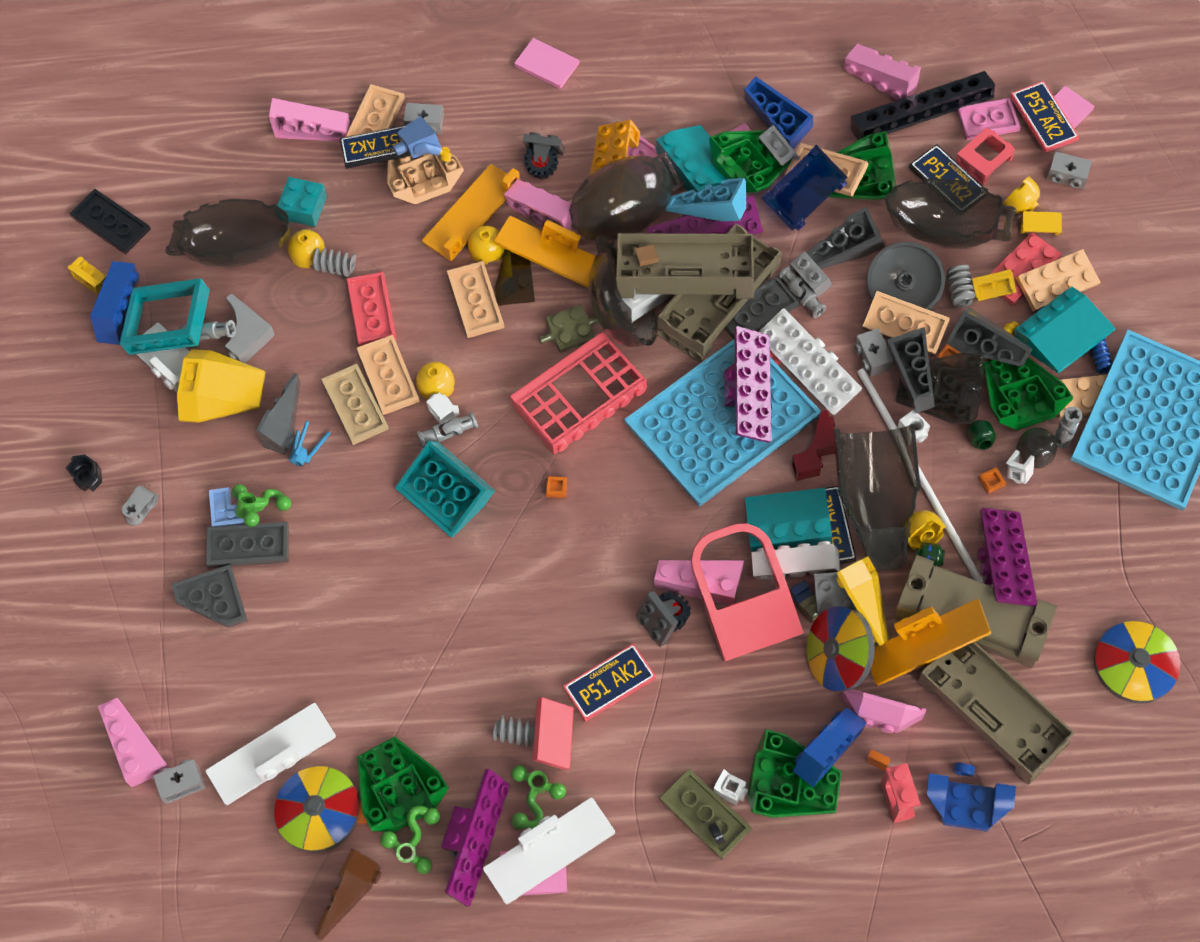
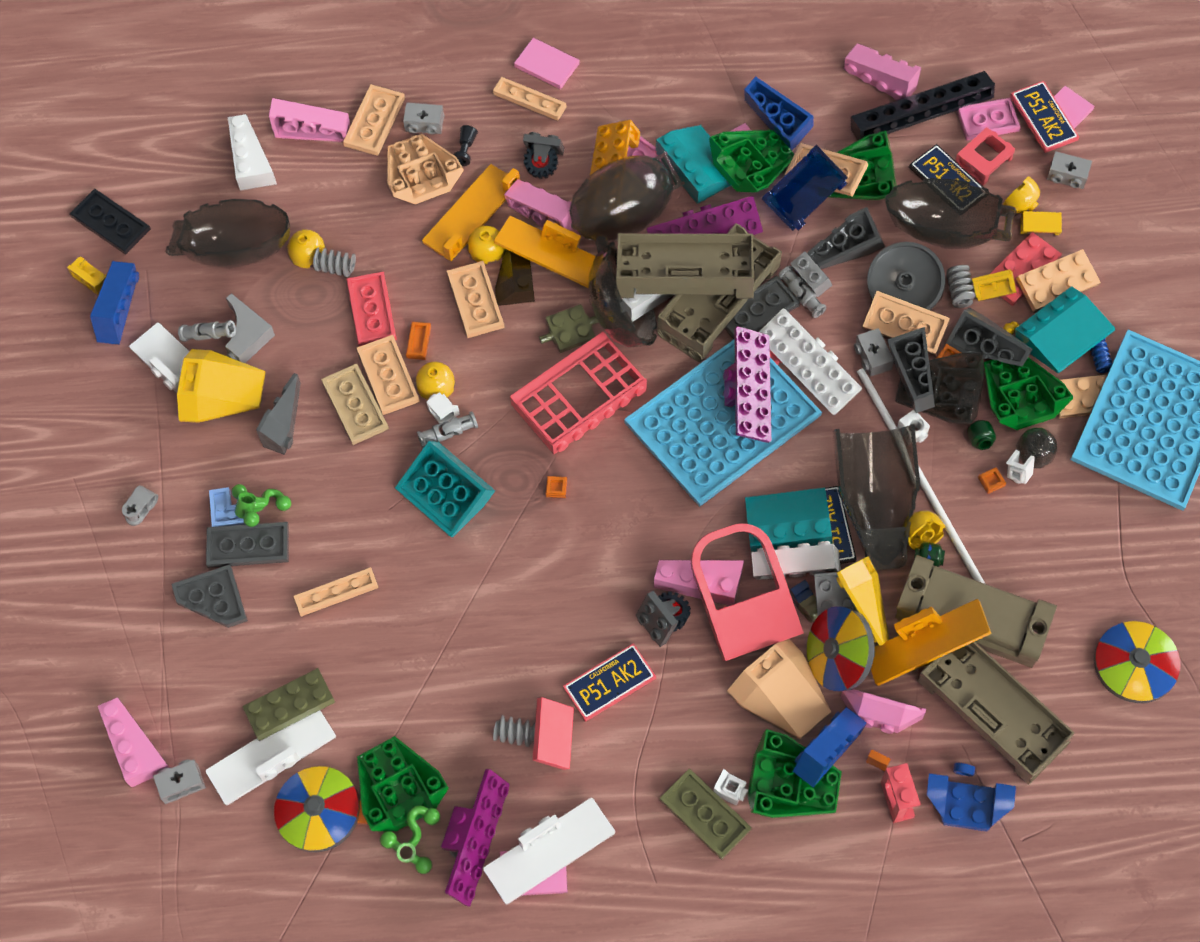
(85, 472): black hair -> none
(166, 340): teal window -> none
(250, 162): none -> white wedge
(288, 704): none -> olive plate
(299, 454): dark azure plant -> none
(303, 201): teal brick -> none
(335, 592): none -> light nougat plate
(357, 879): reddish brown wedge -> none
(371, 147): tile -> none
(418, 340): none -> orange tile
(420, 139): medium blue torso -> none
(467, 137): none -> black piece
(529, 98): none -> light nougat plate
(556, 791): bright green piece -> none
(646, 255): medium nougat tile -> none
(716, 833): black tile -> none
(717, 203): medium azure wedge -> none
(778, 145): light grey panel -> none
(782, 690): none -> light nougat wedge
(809, 463): dark red arch -> none
(1006, 558): magenta bracket -> none
(1068, 426): light grey piece -> none

